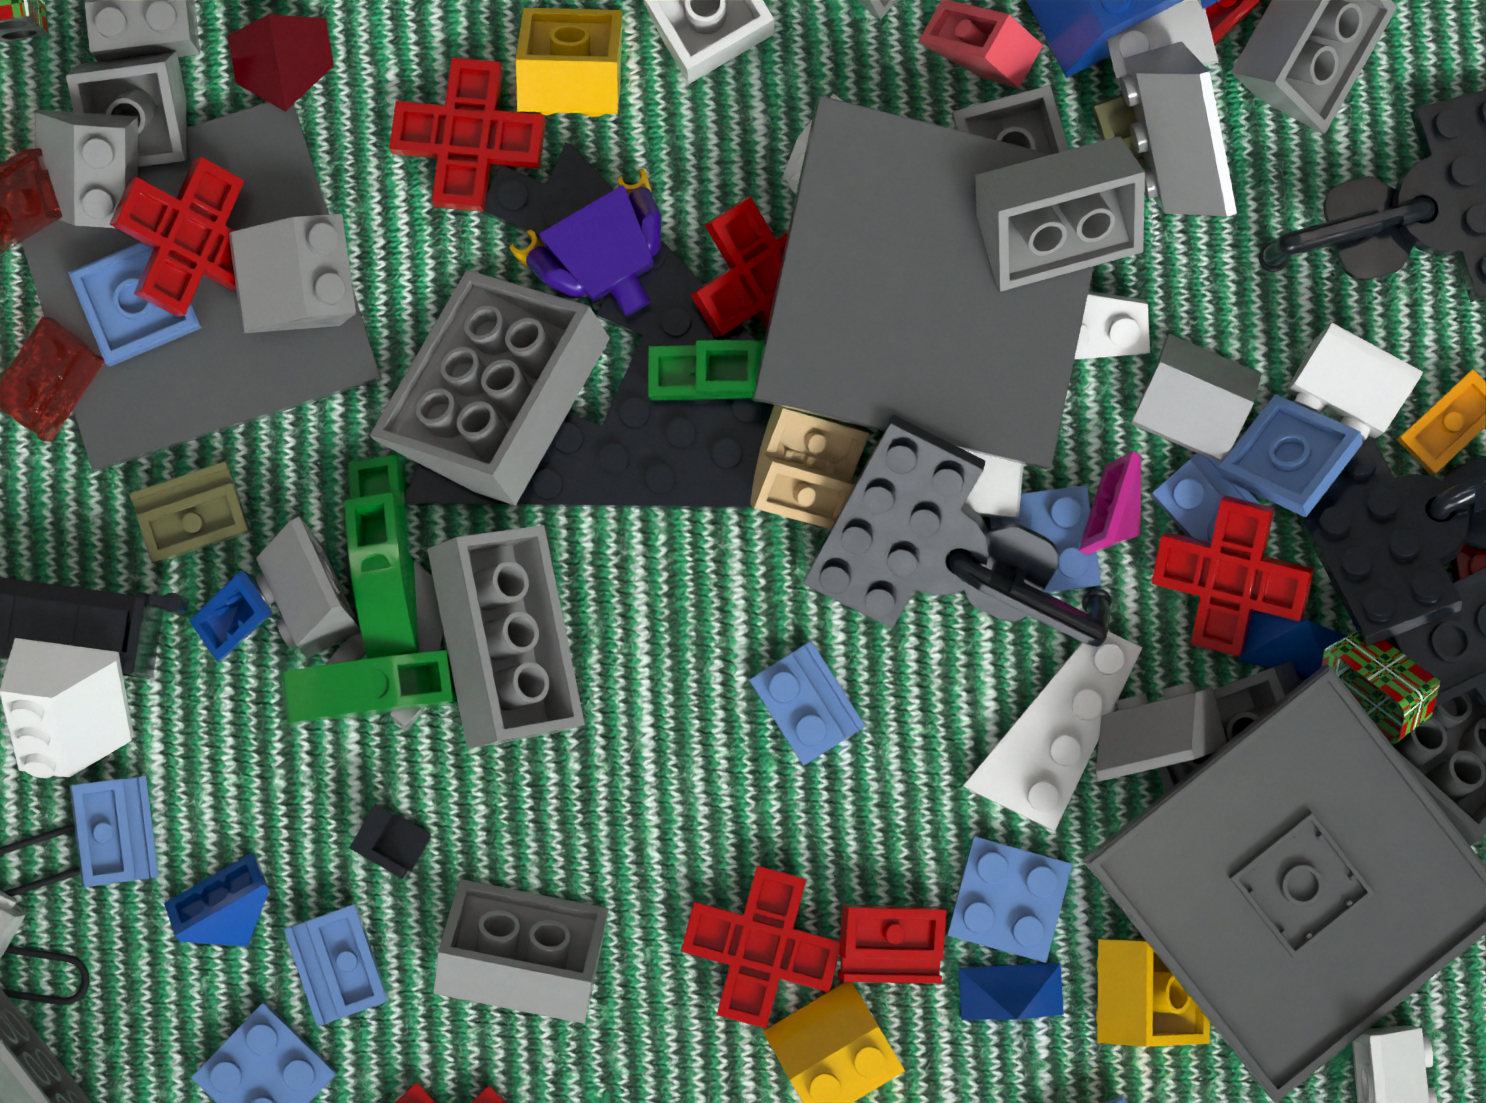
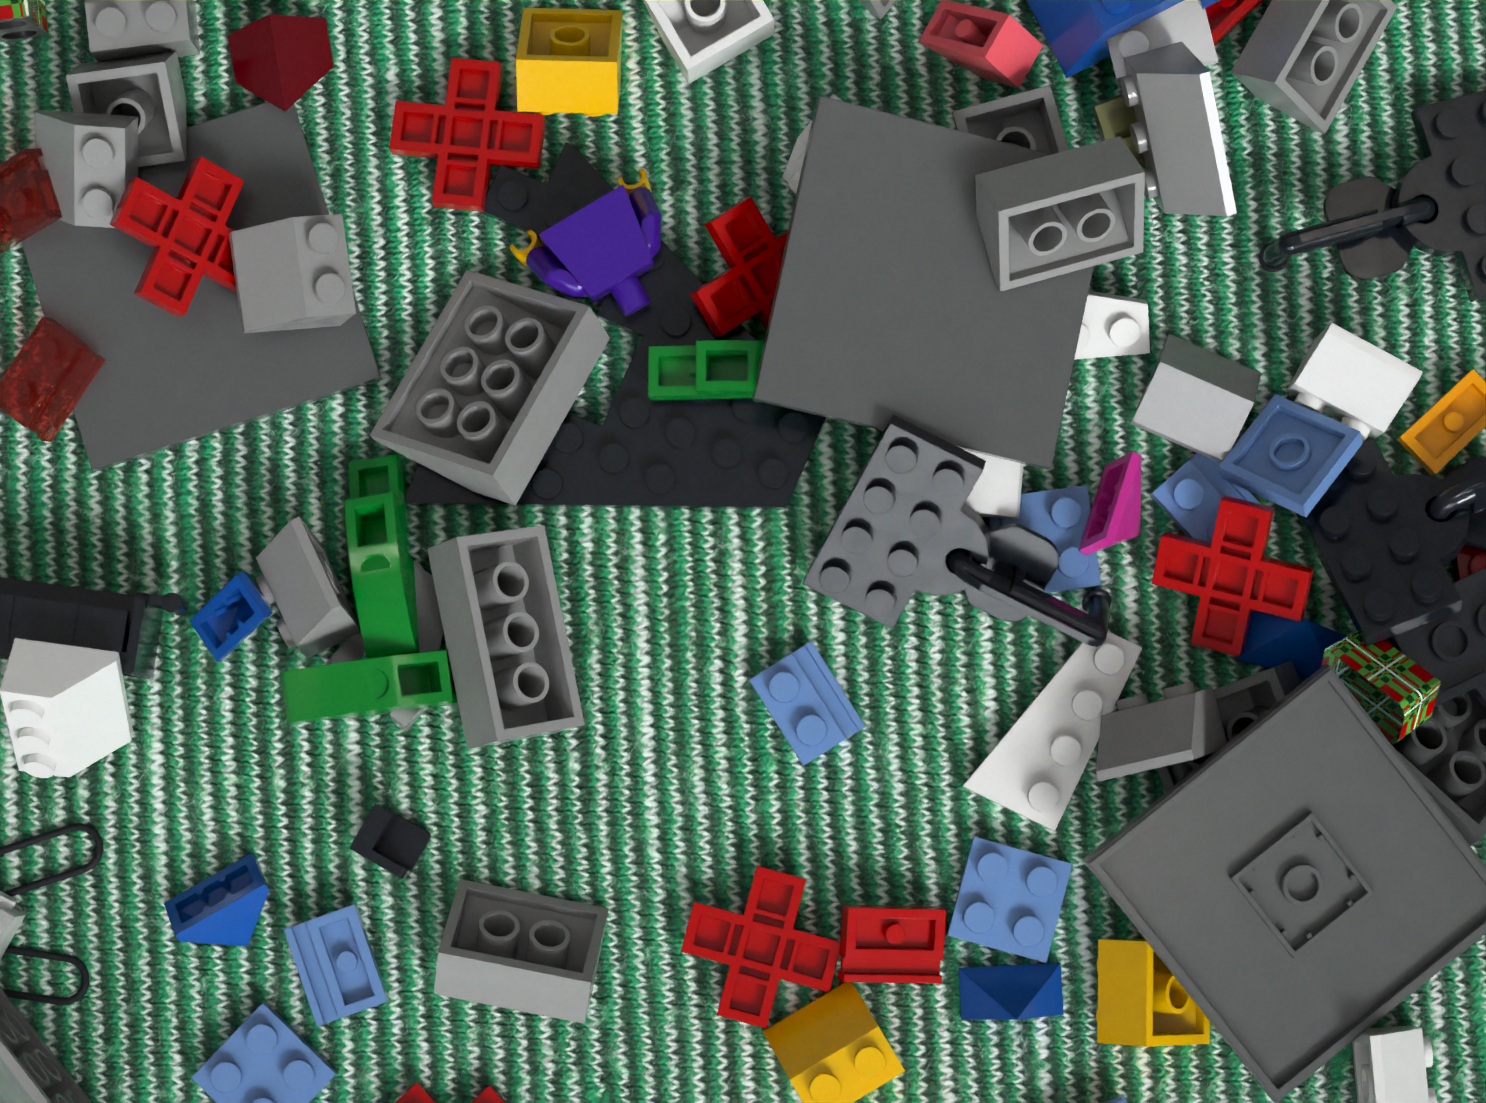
(114, 831): medium blue plate -> none
(118, 317): medium blue plate -> none
(189, 512): olive plate -> none
(806, 466): tan slope -> none

